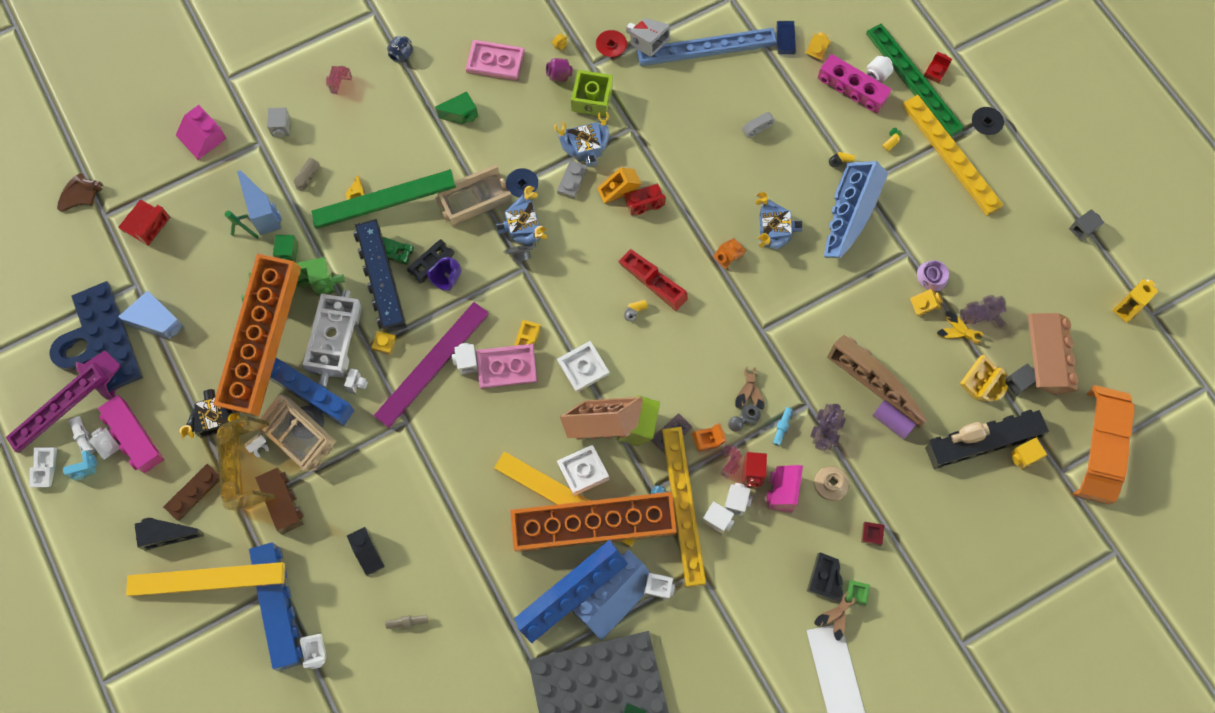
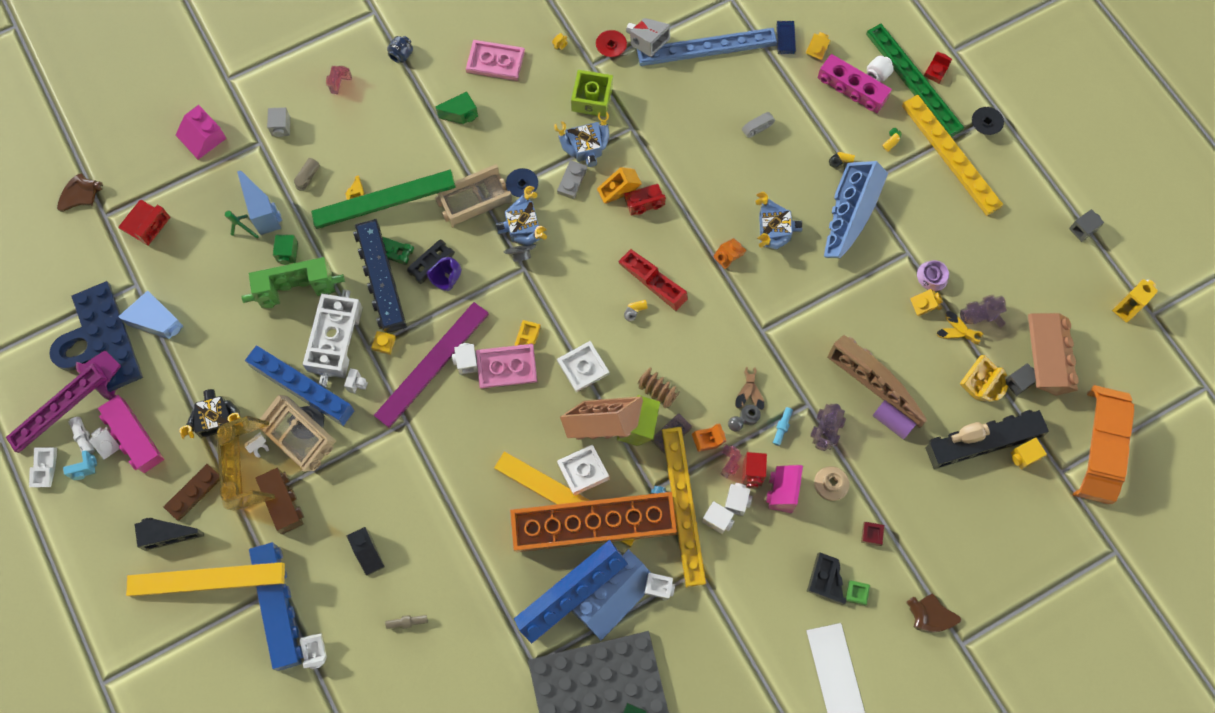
(257, 335): orange brick -> none
(558, 69): magenta head -> none
(657, 388): none -> medium nougat piece
(837, 614): medium nougat piece -> none
(931, 615): none -> reddish brown arm

